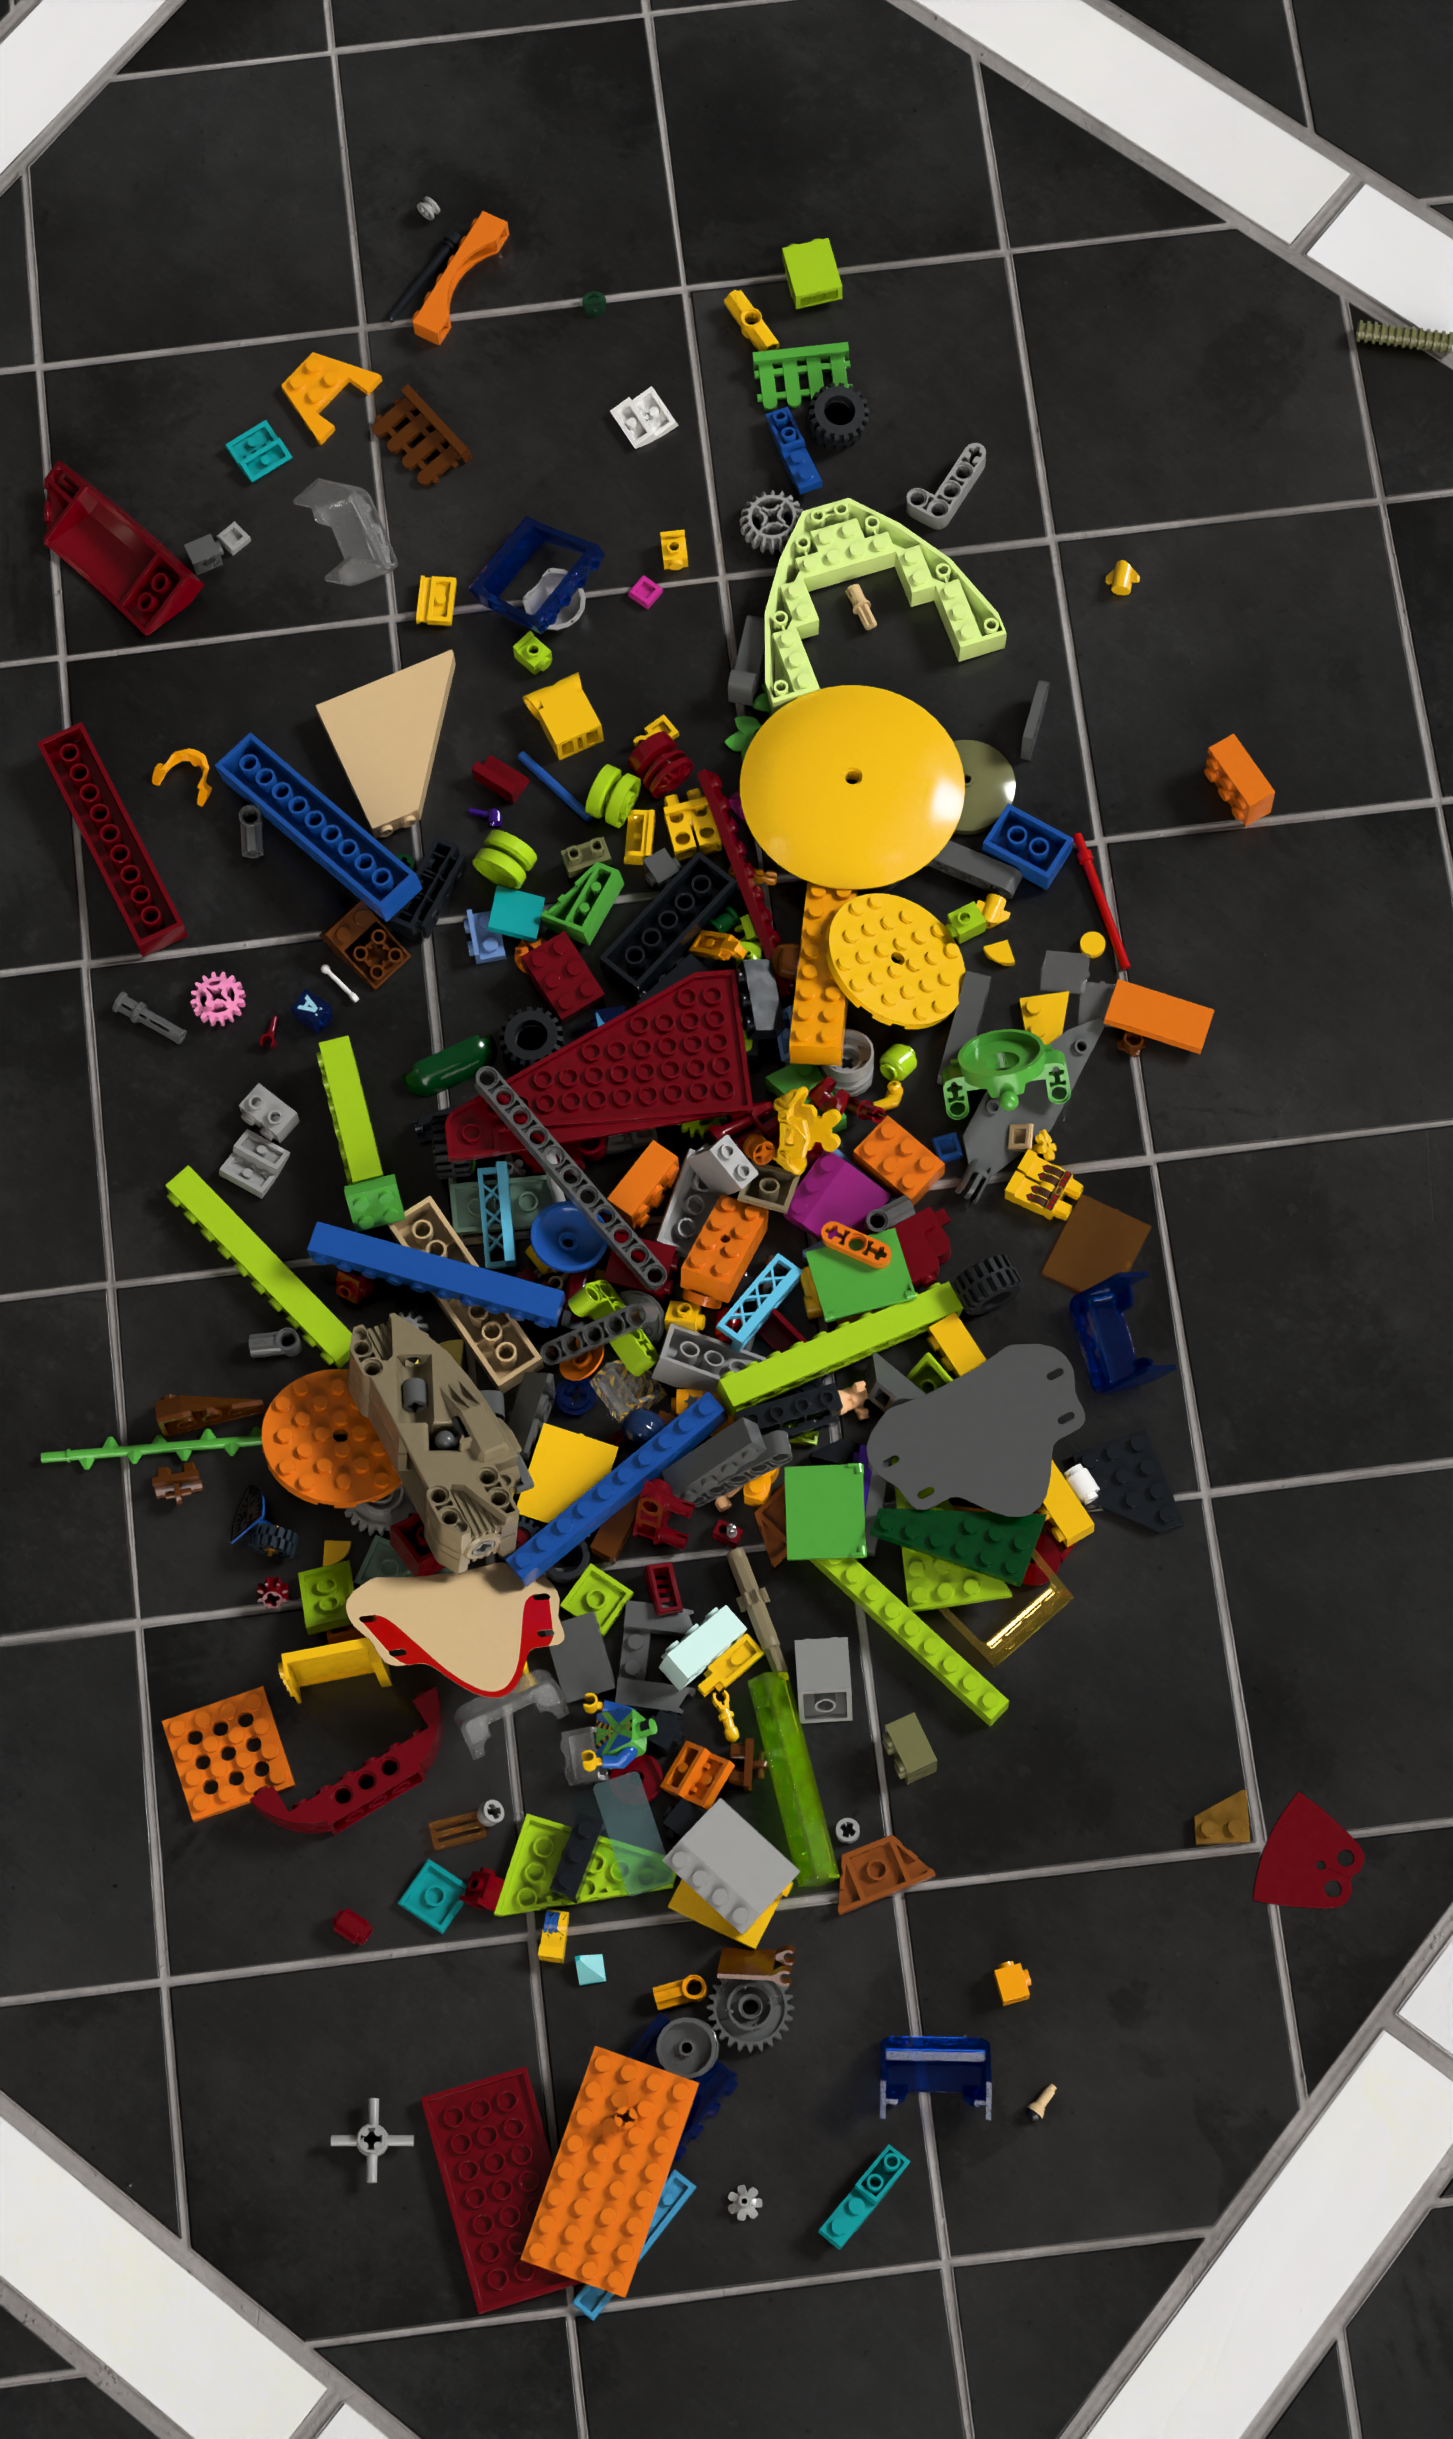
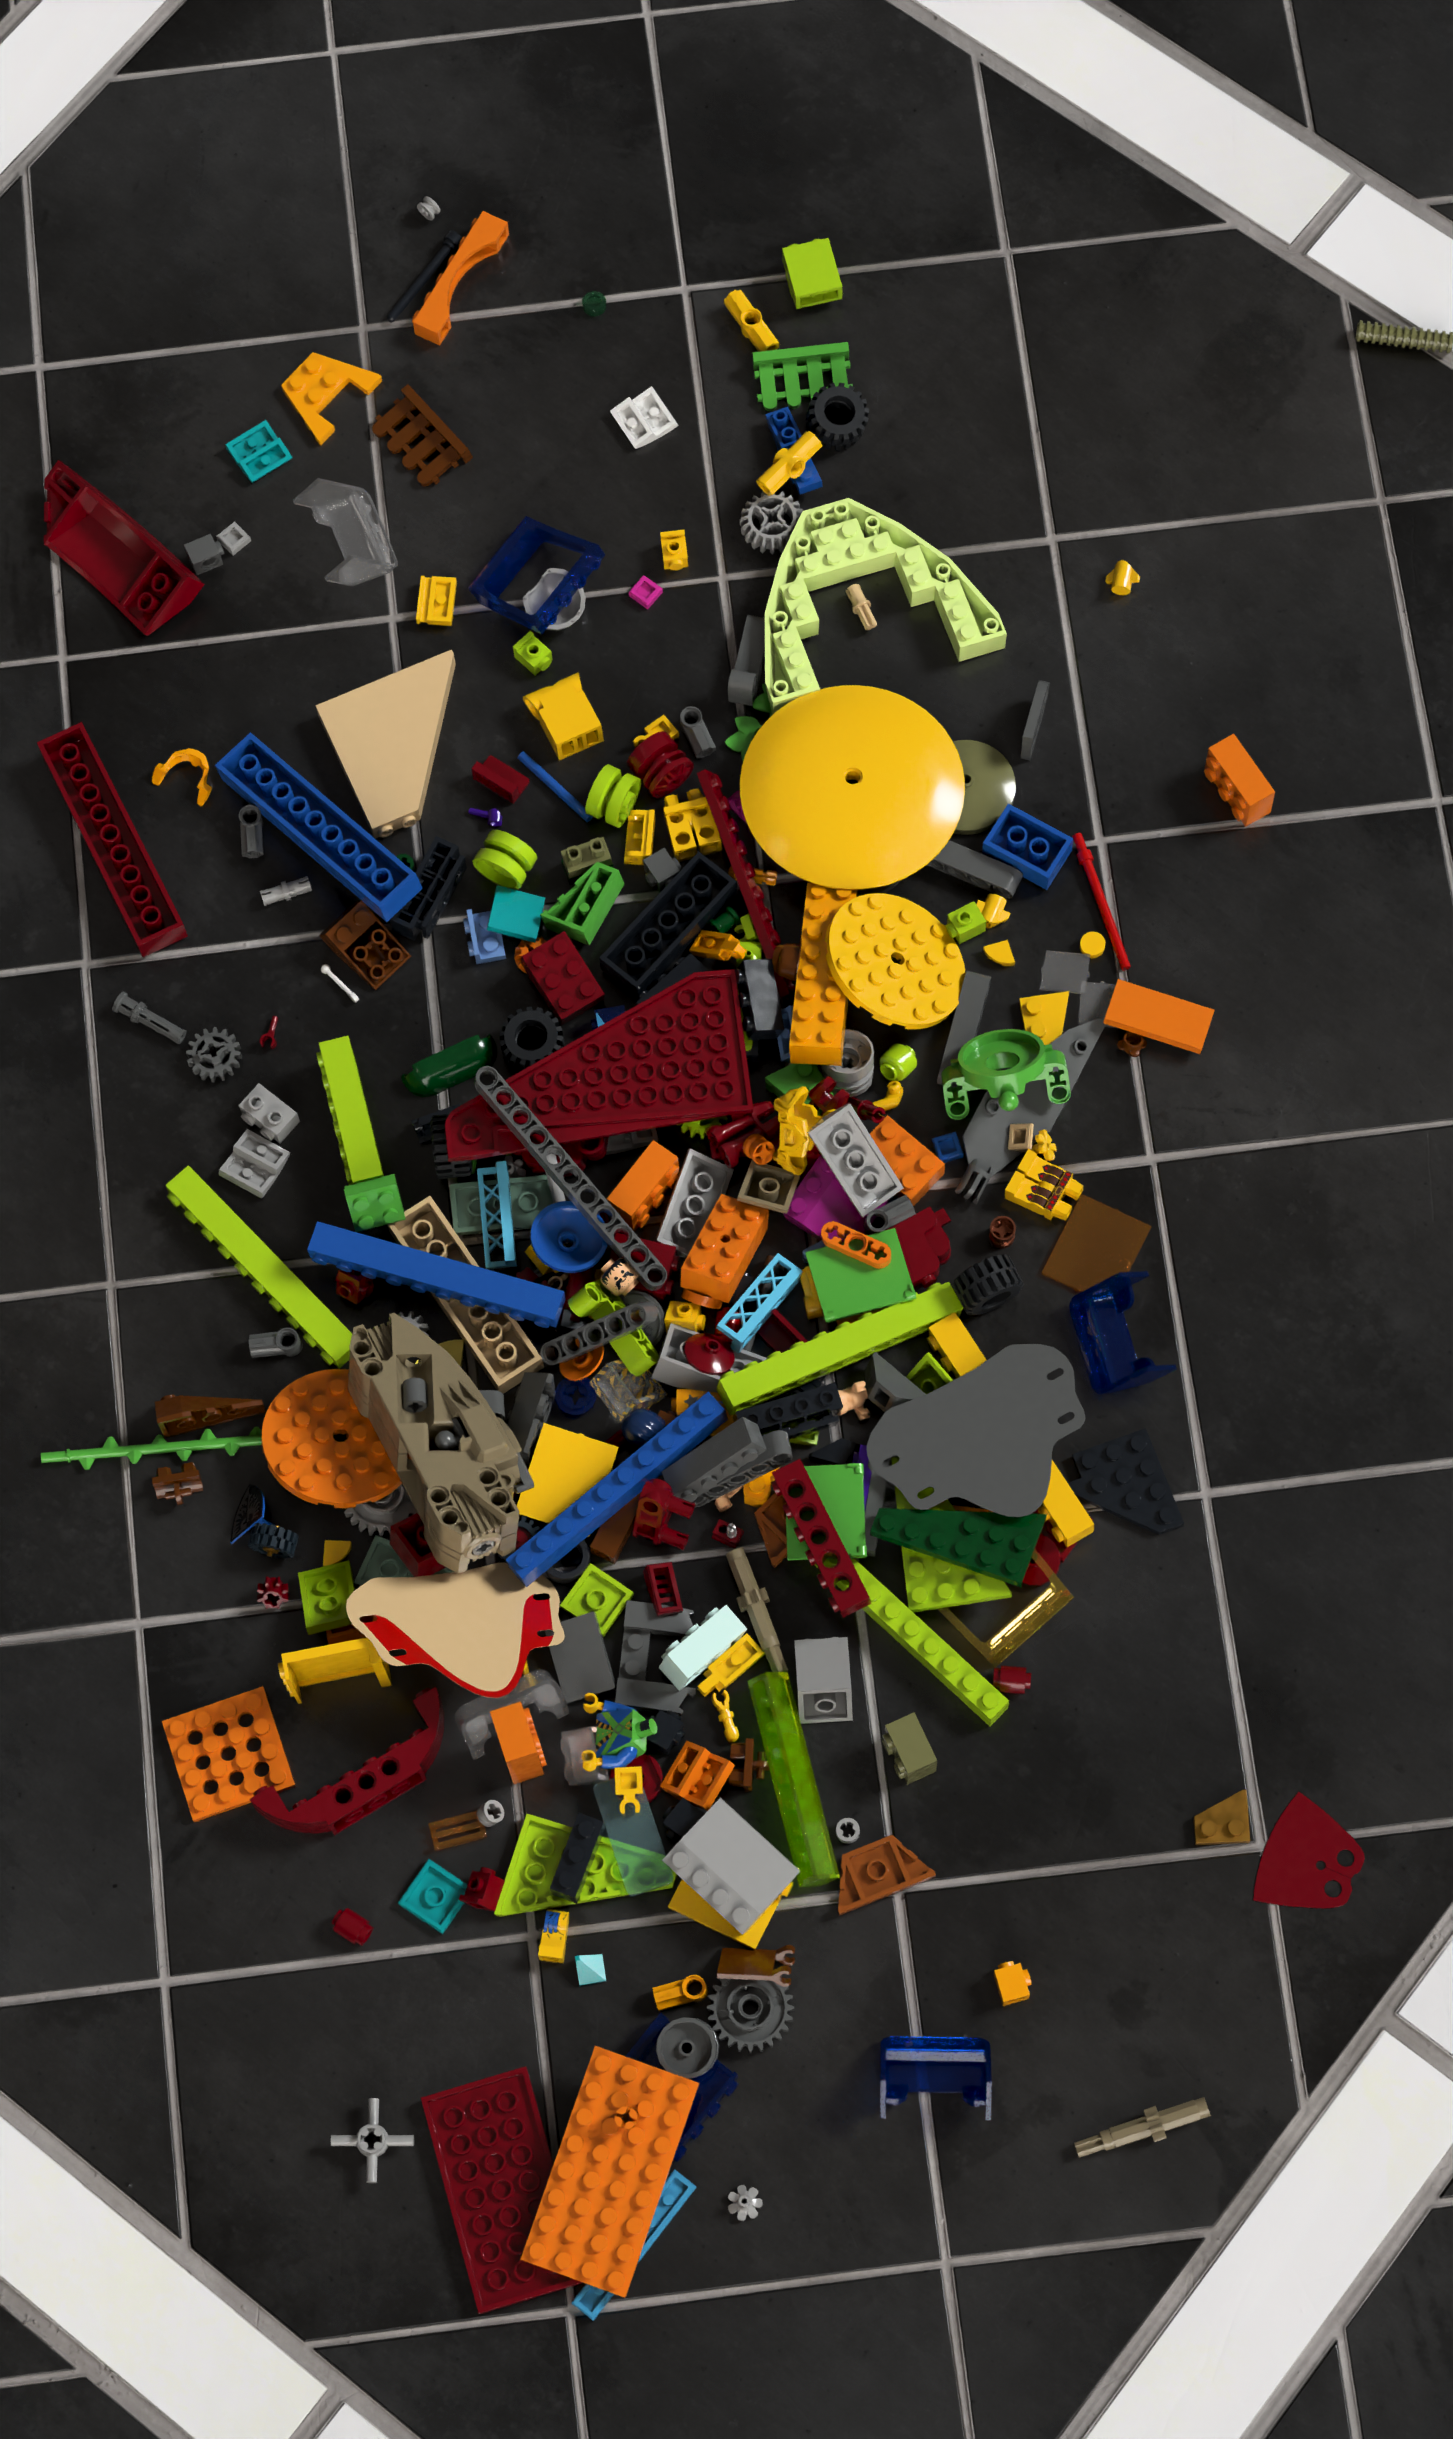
(216, 988): bright pink gear -> none
(225, 1050): none -> dark grey gear
(285, 890): none -> light grey pin
(312, 1011): clear blue brick -> none
(519, 1742): none -> orange brick
(618, 1277): none -> light nougat head
(628, 1783): none -> yellow plate
(696, 733): none -> dark grey piece
(709, 1354): none -> dark red dish
(722, 1167): light grey panel -> none
(789, 463): none -> yellow piece
(795, 1476): none -> dark red brick
(855, 1159): none -> light grey slope
(864, 2197): teal slope -> none
(951, 485): light grey beam -> none
(1002, 1225): none -> copper wheel
(1011, 1679): none -> dark red brick
(1036, 2109): tan piece -> none
(1082, 1483): white brick -> none
(1152, 2124): none -> dark tan piece

